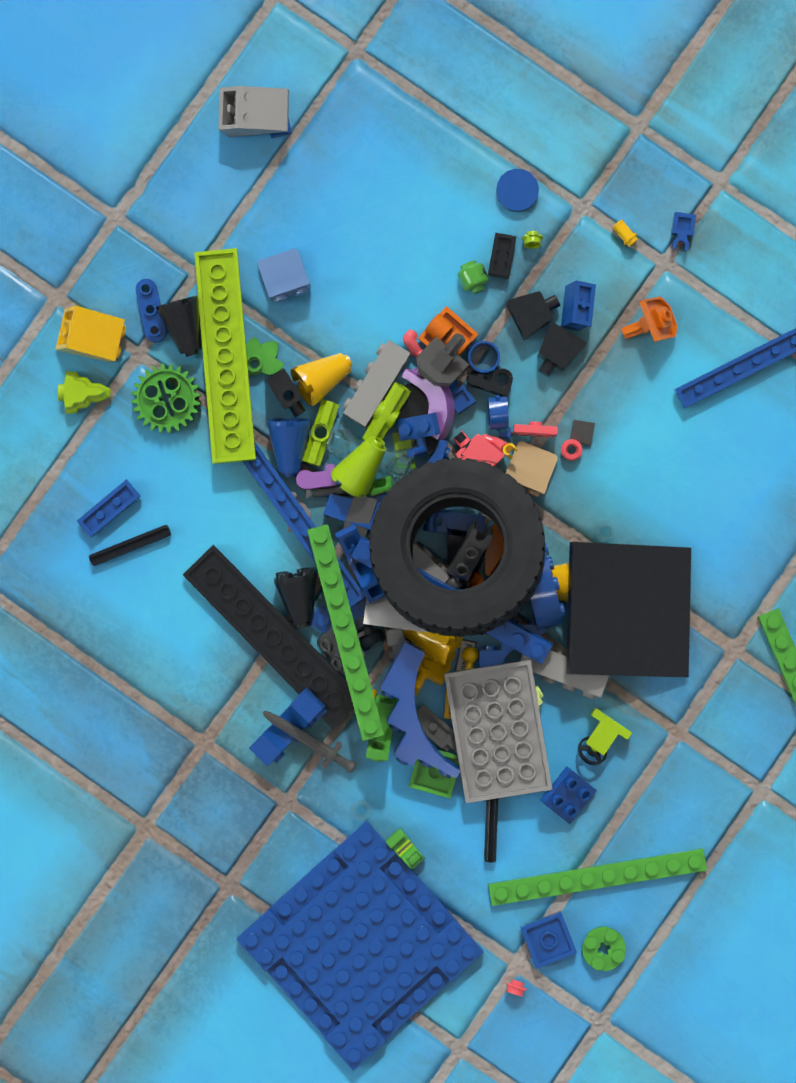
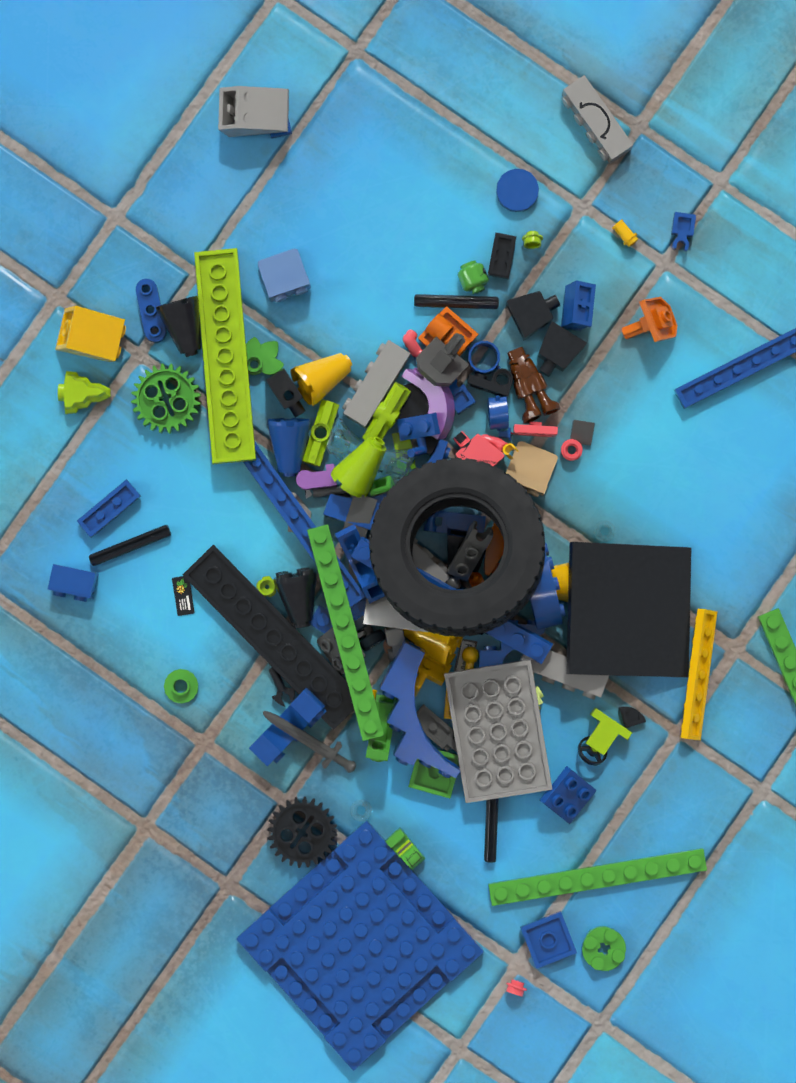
(73, 582): none -> blue hinge
(183, 596): none -> black sticker
(189, 678): none -> bright green piece
(267, 580): none -> lime plate
(280, 688): none -> black bar
(318, 843): none -> black gear
(455, 301): none -> black axle
(529, 382): none -> reddish brown piece
(596, 119): none -> light grey brick
(631, 716): none -> black tile
(699, 674): none -> yellow plate

